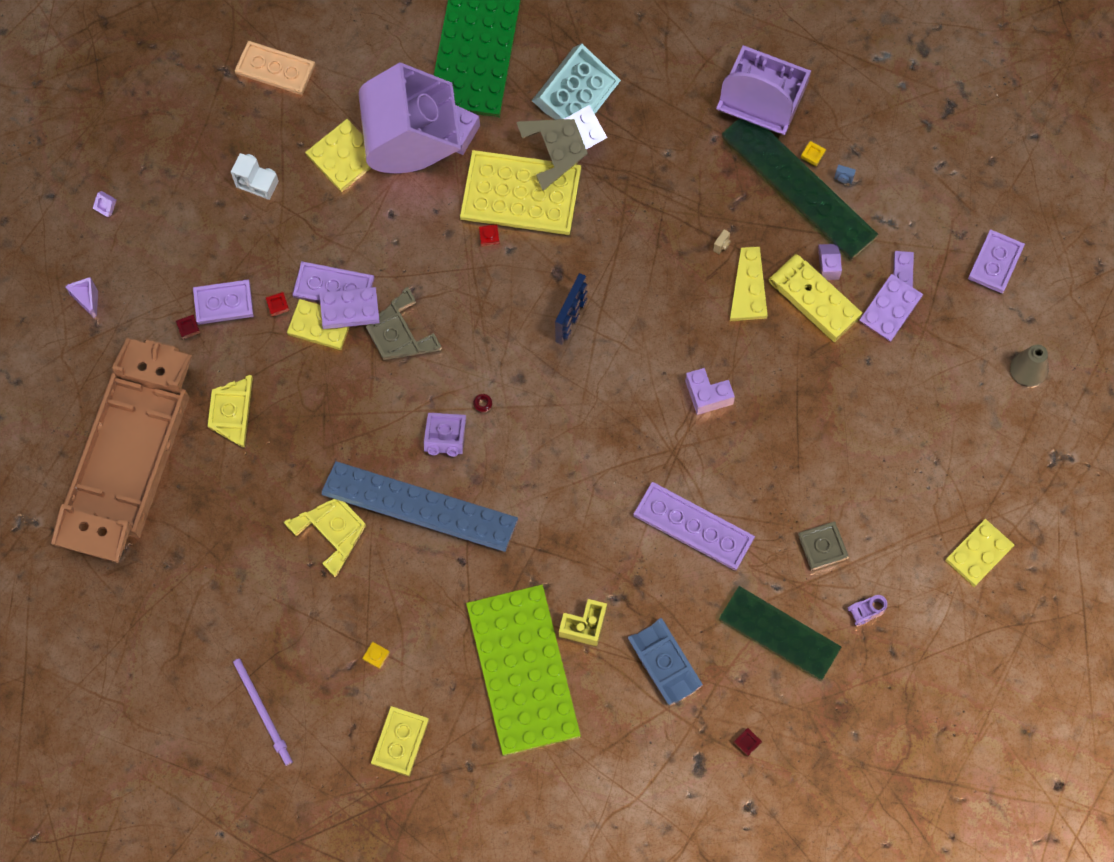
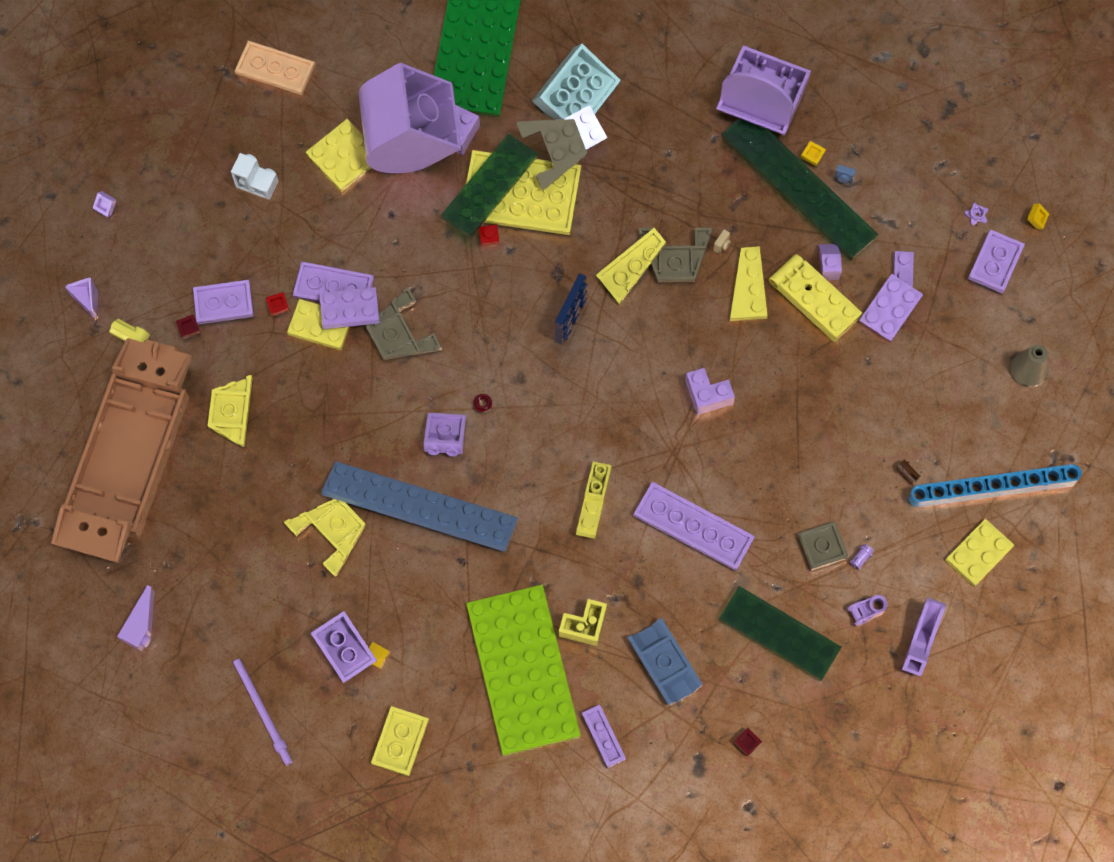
(123, 331): none -> light yellow piece
(138, 626): none -> lavender slope
(343, 647): none -> lavender slope
(489, 185): none -> clear green plate
(594, 500): none -> light yellow slope
(603, 736): none -> lavender plate
(627, 268): none -> light yellow wing
(680, 262): none -> dark tan wing
(862, 555): none -> lavender pin
(906, 469): none -> reddish brown pin
(923, 636): none -> lavender arch
(977, 209): none -> lavender plate
(1001, 480): none -> dark azure beam
(1038, 216): none -> yellow plate

